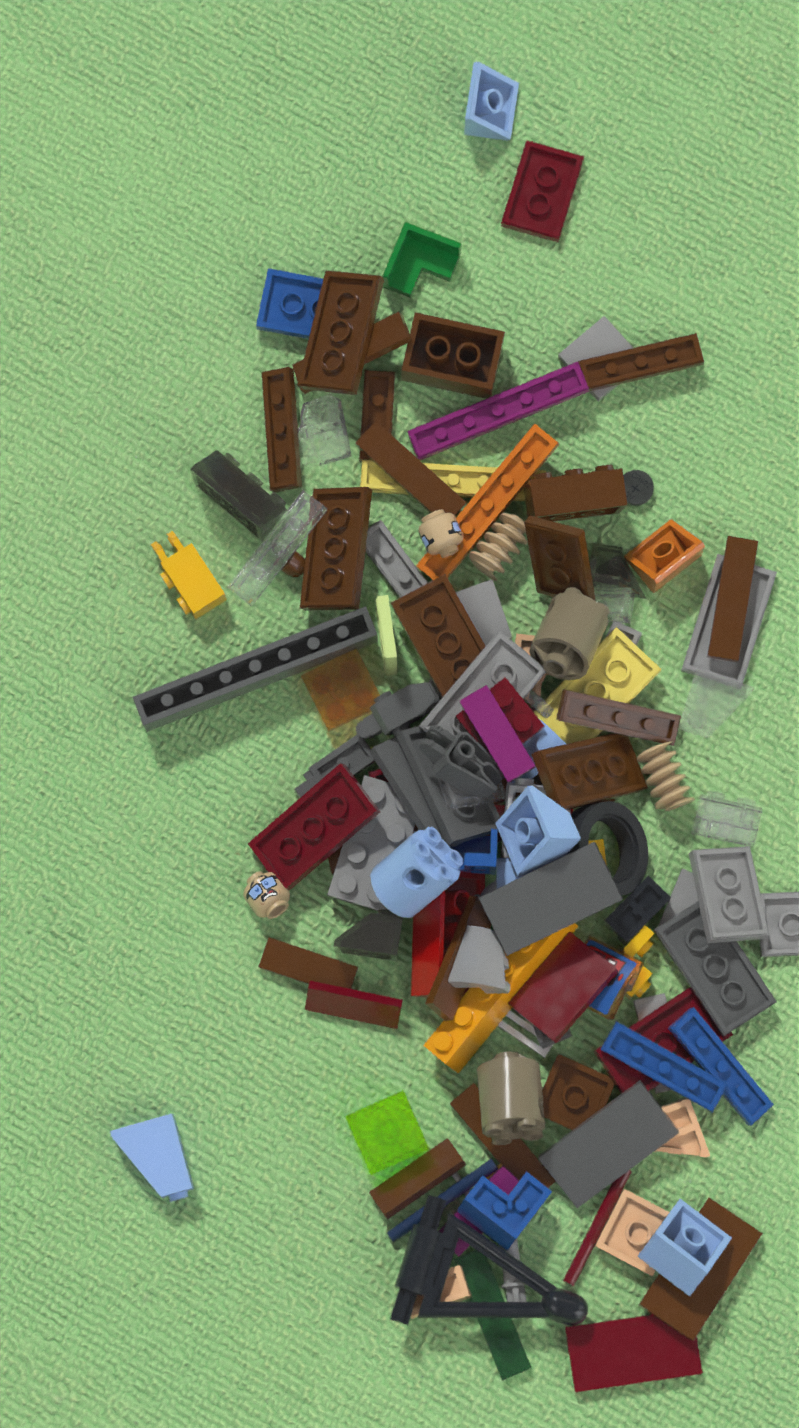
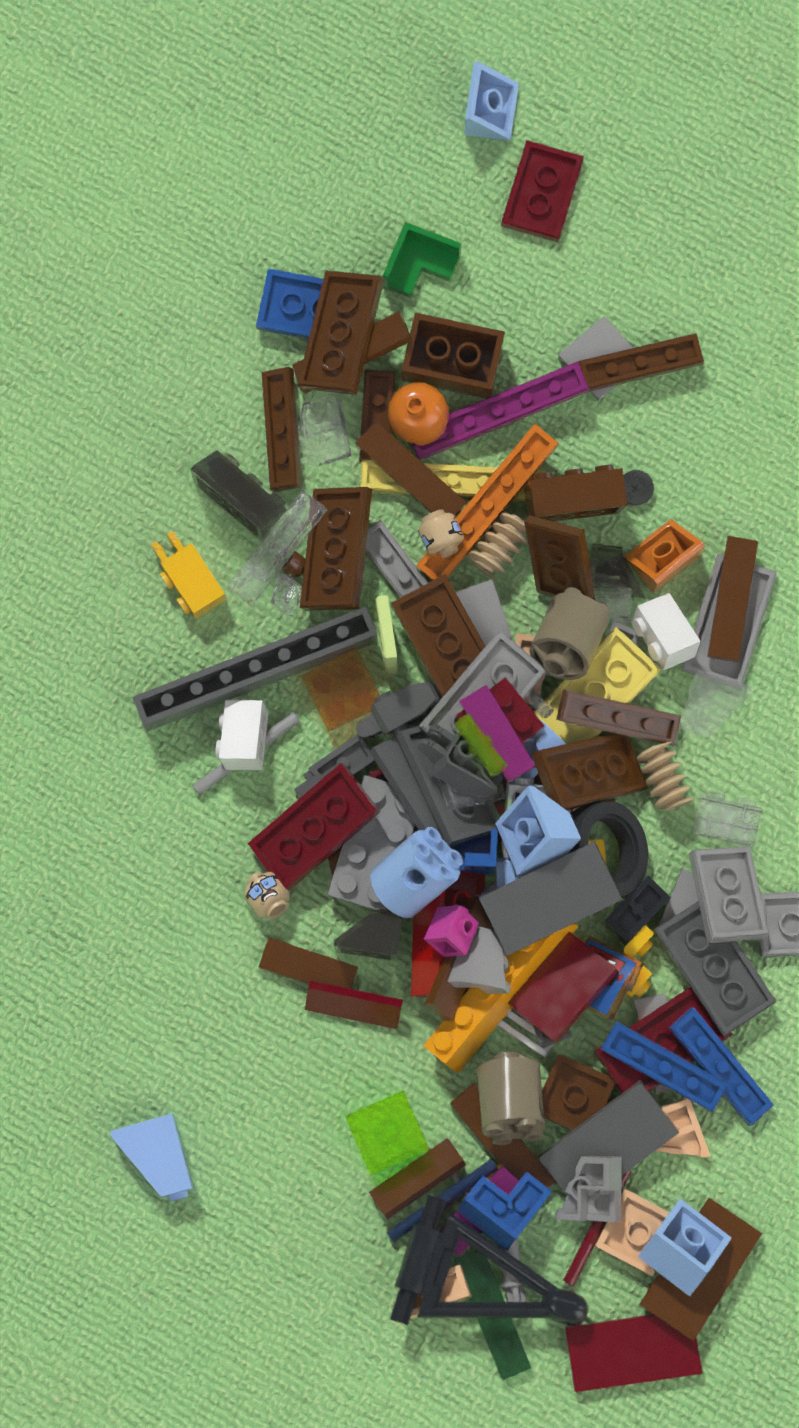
(243, 735): none -> white brick
(271, 735): none -> light grey bar
(286, 594): none -> clear plate
(418, 413): none -> orange cylinder
(451, 930): none -> dark pink brick
(480, 745): none -> clear neon green pin
(594, 1191): none -> light grey slope
(665, 631): none -> white brick

